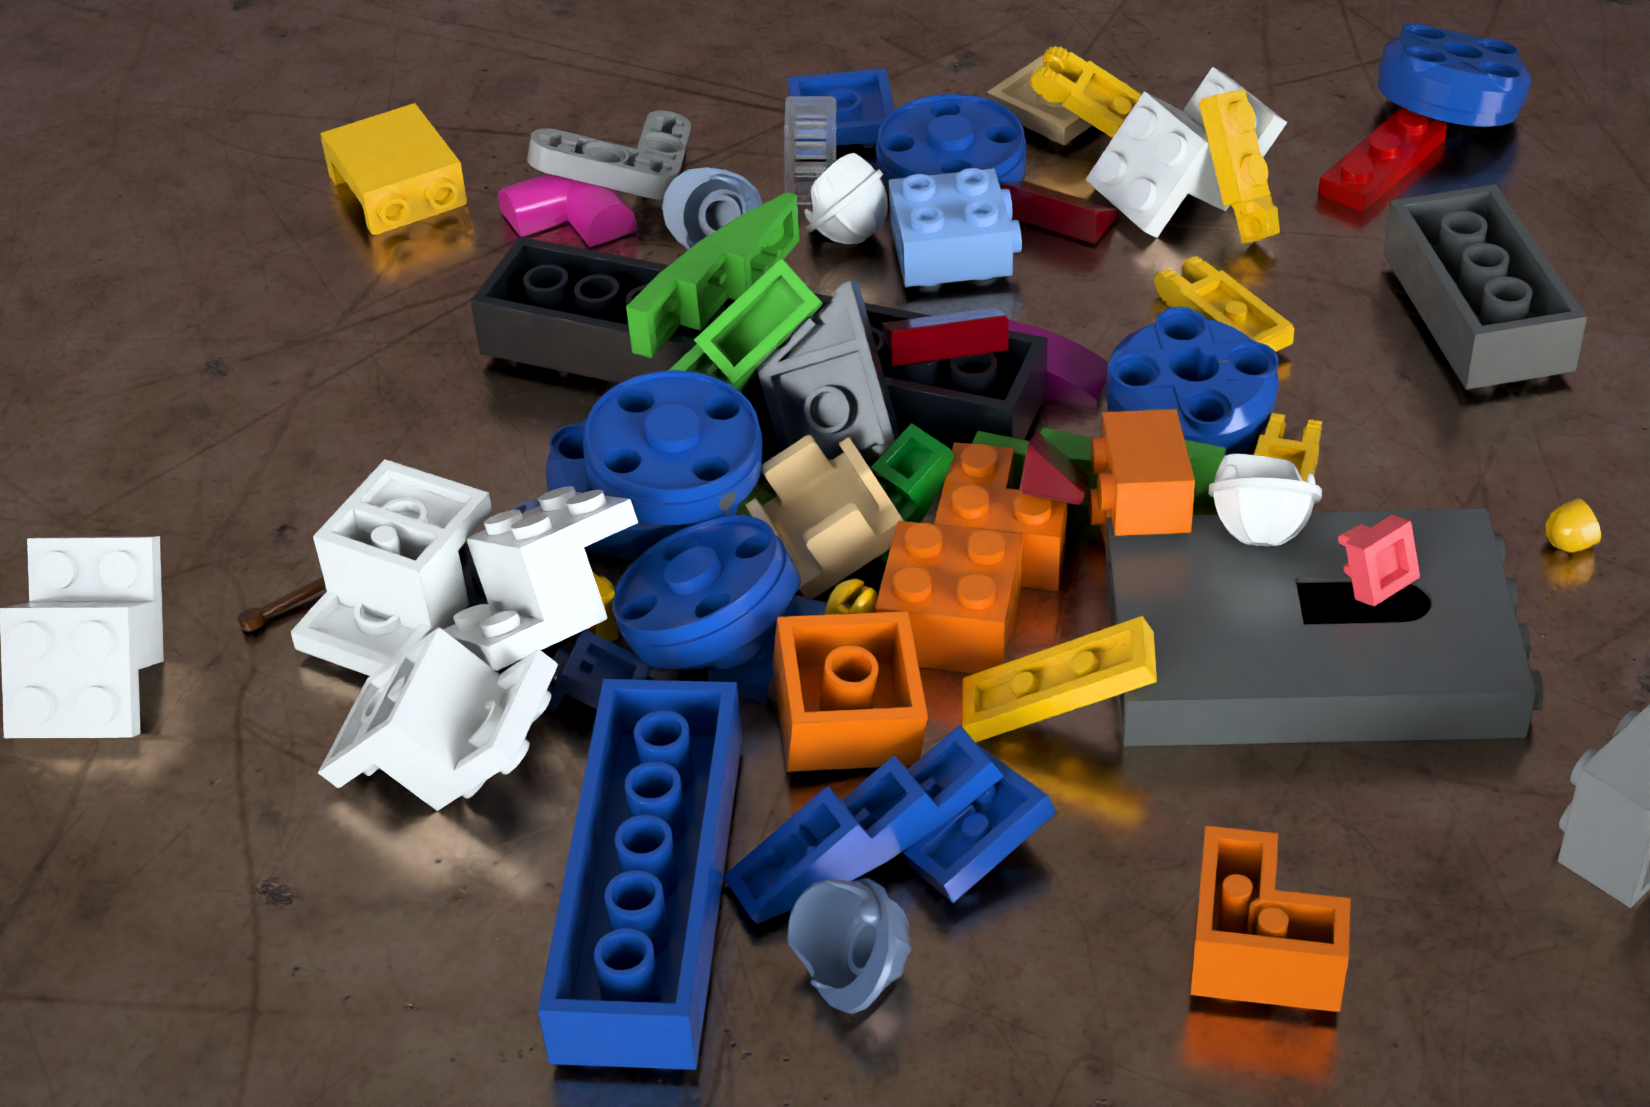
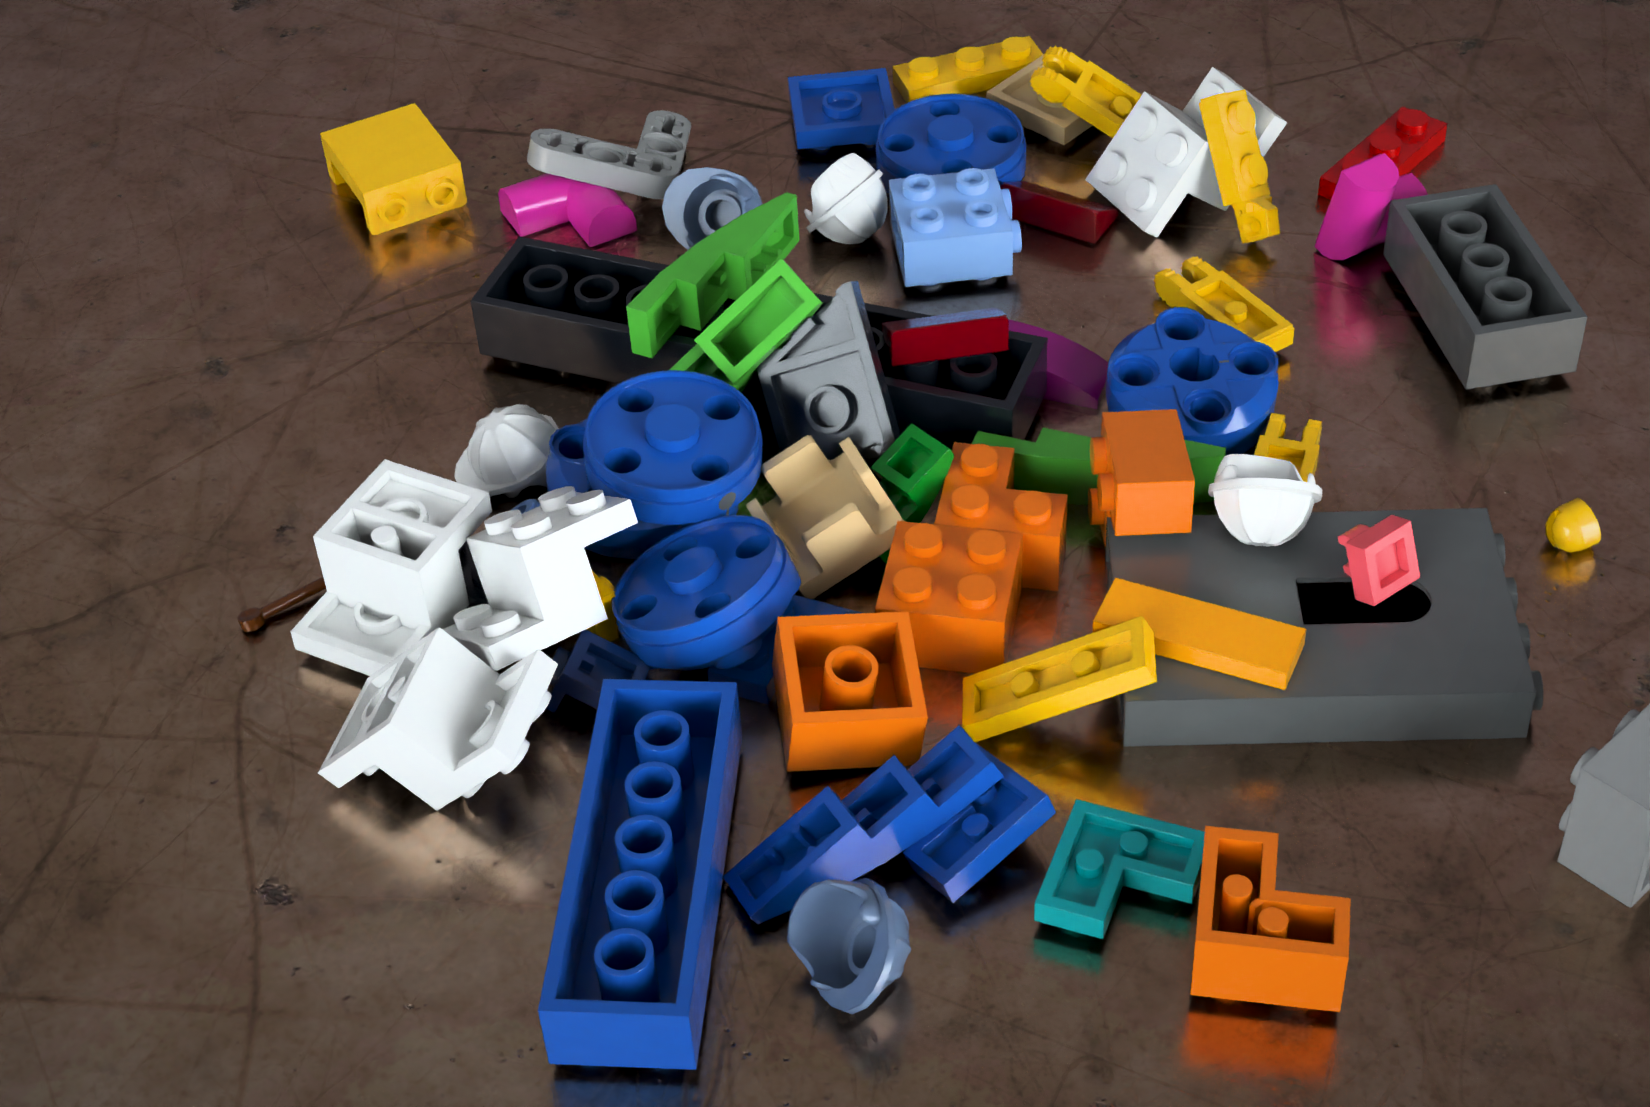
(82, 637): white bracket -> none
(507, 451): none -> white piece
(808, 119): clear slope -> none
(851, 592): yellow hinge -> none
(964, 71): none -> yellow plate
(1051, 474): dark red slope -> none
(1113, 850): none -> teal plate
(1207, 633): none -> light orange tile
(1361, 207): none -> dark pink brick
(1454, 76): blue piece -> none

